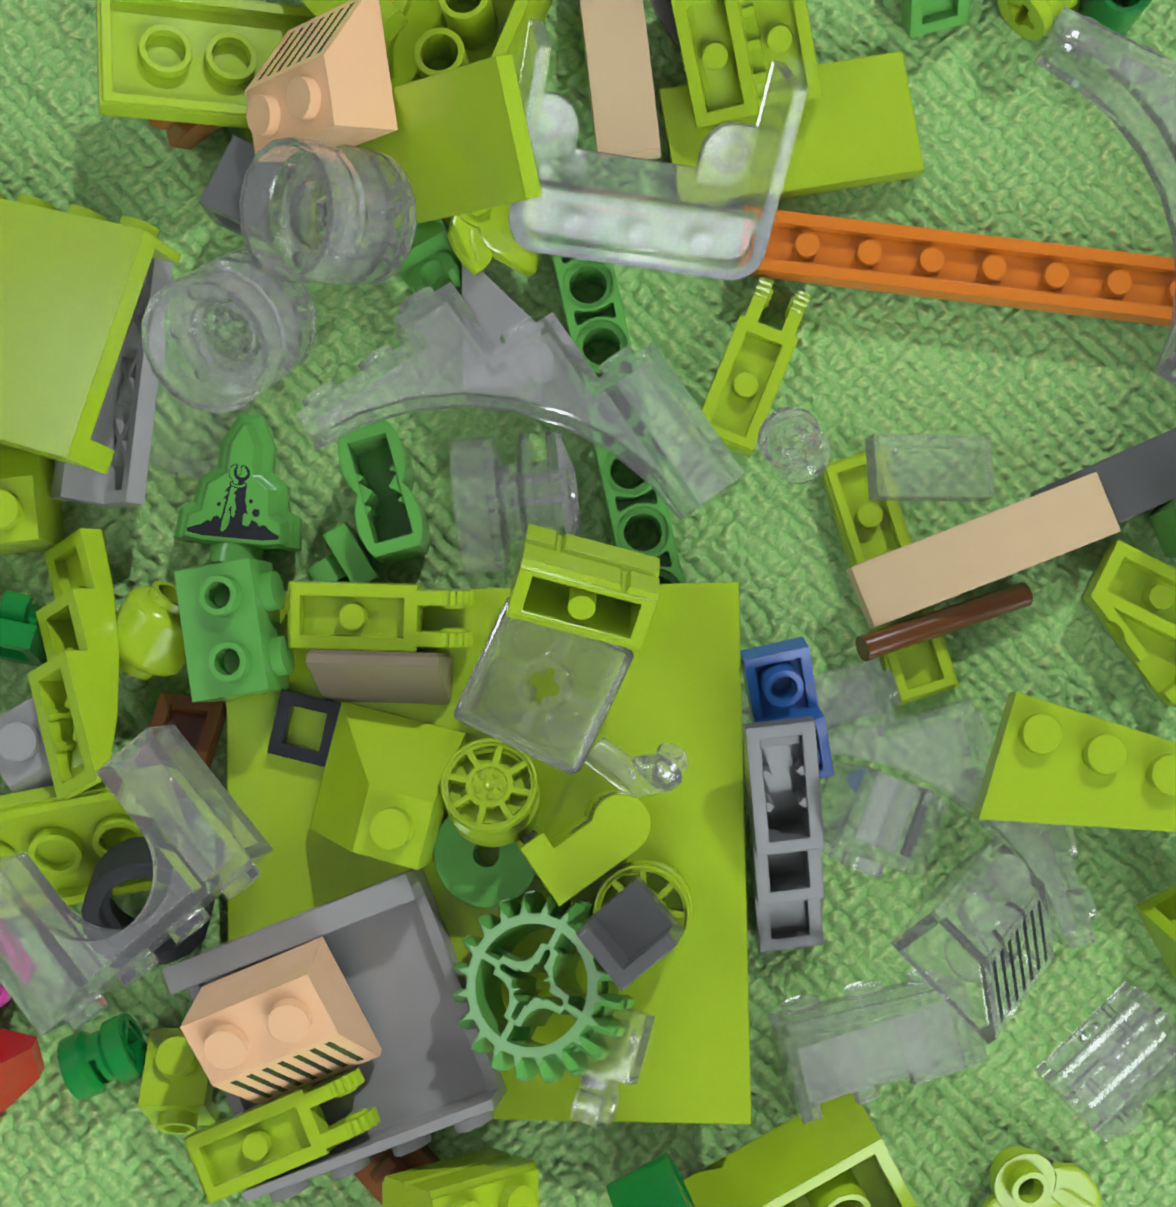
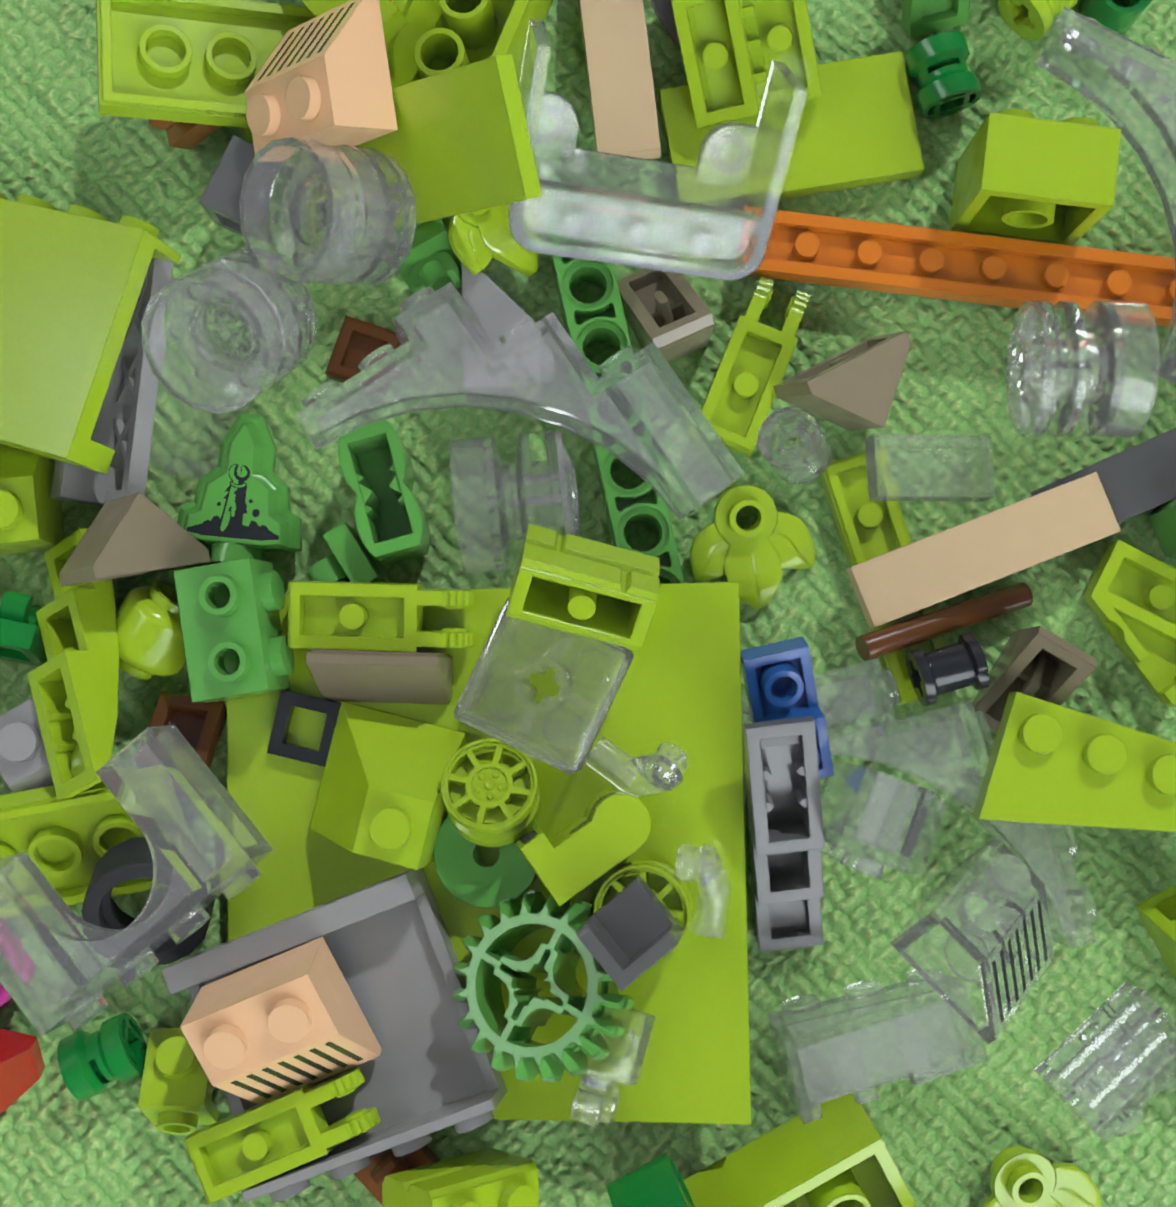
(131, 540): none -> dark tan slope
(353, 344): none -> reddish brown tile
(666, 312): none -> dark tan slope
(712, 888): none -> clear arm
(753, 553): none -> lime plate
(852, 386): none -> dark tan slope
(943, 75): none -> green wheel
(947, 669): none -> black bush
(1034, 665): none -> dark tan slope
(1035, 177): none -> lime brick
(1082, 368): none -> clear wheel

